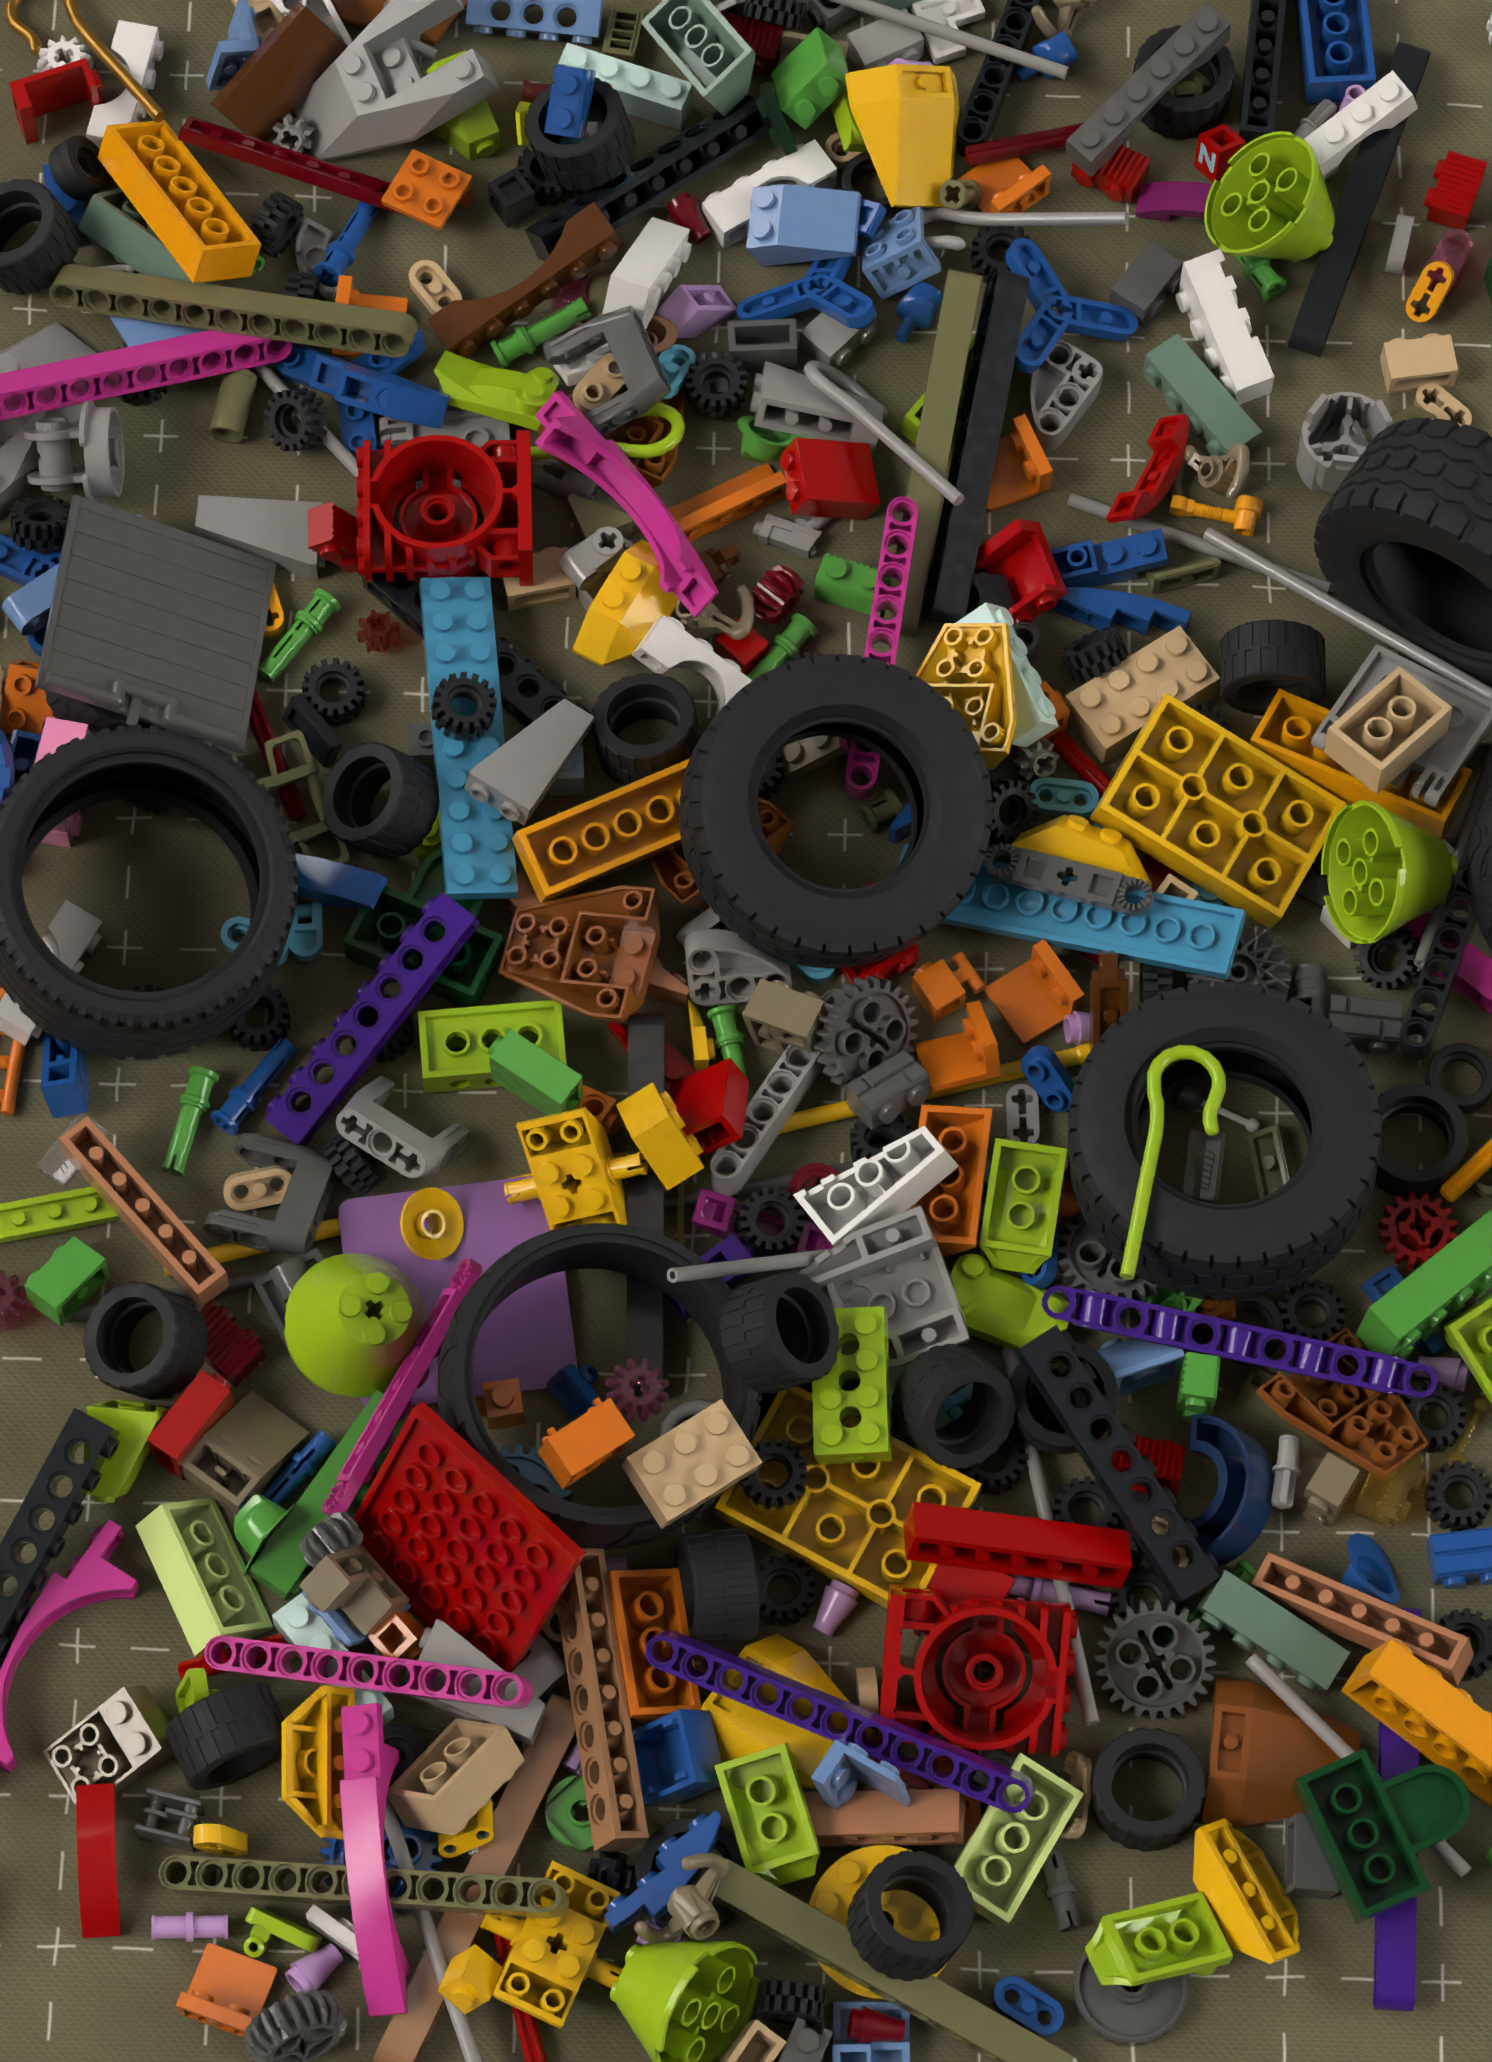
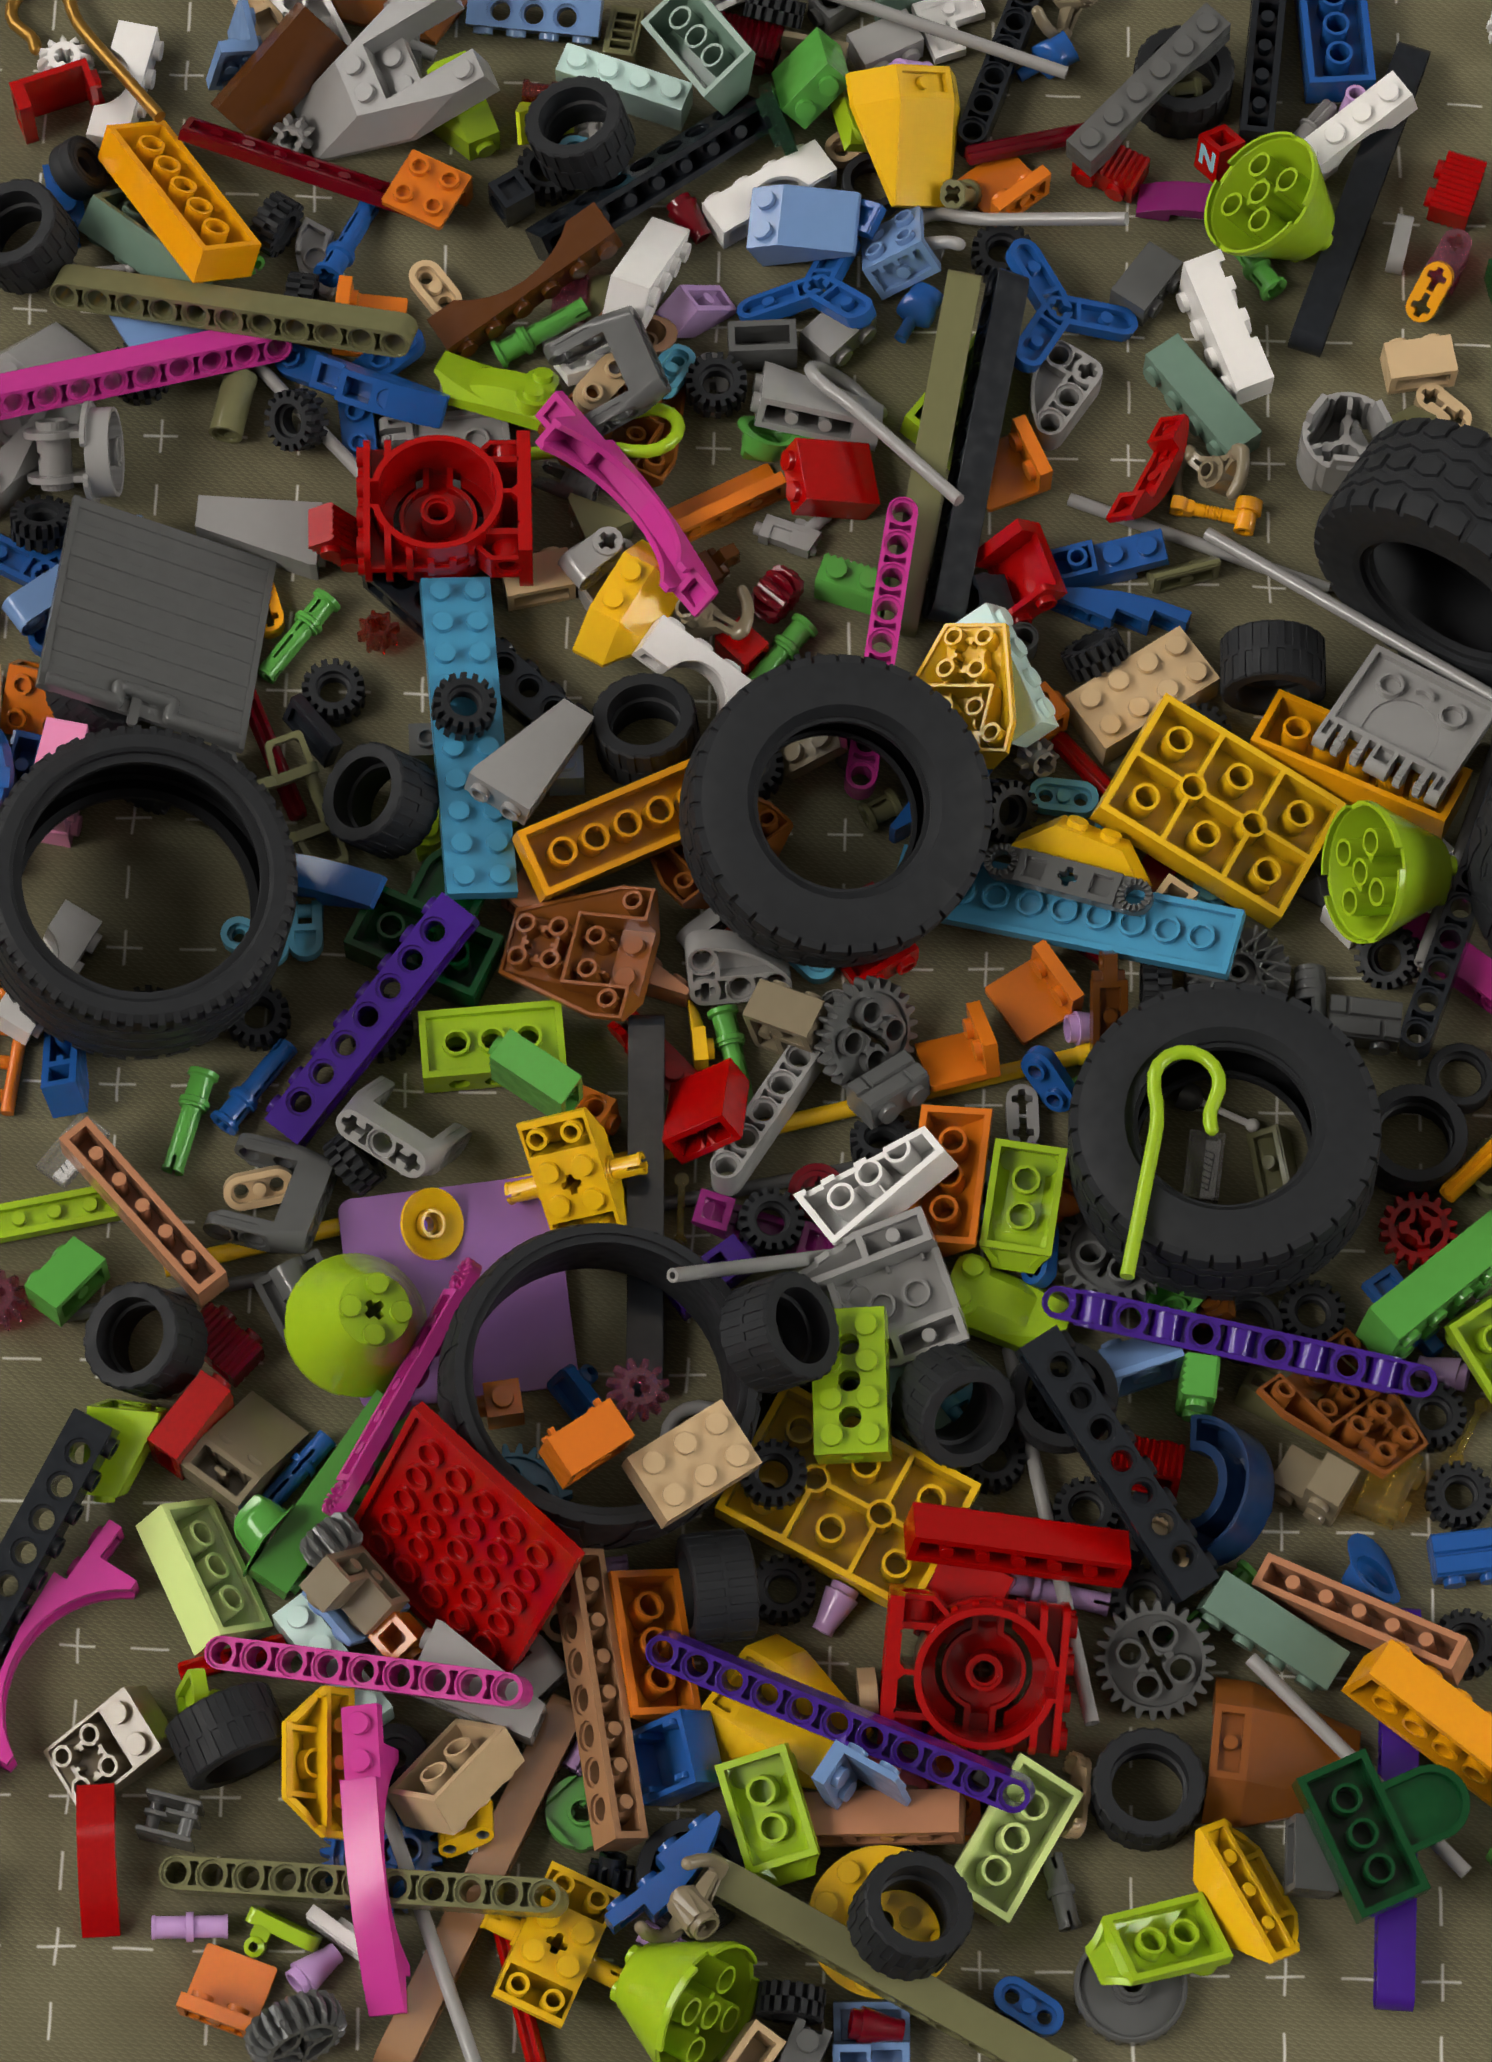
(220, 1840): yellow beam -> none
(470, 1979): yellow brick -> none
(570, 101): blue brick -> none
(659, 1135): yellow brick -> none
(942, 989): orange brick -> none
(1286, 1471): light grey axle -> none
(1387, 730): tan brick -> none

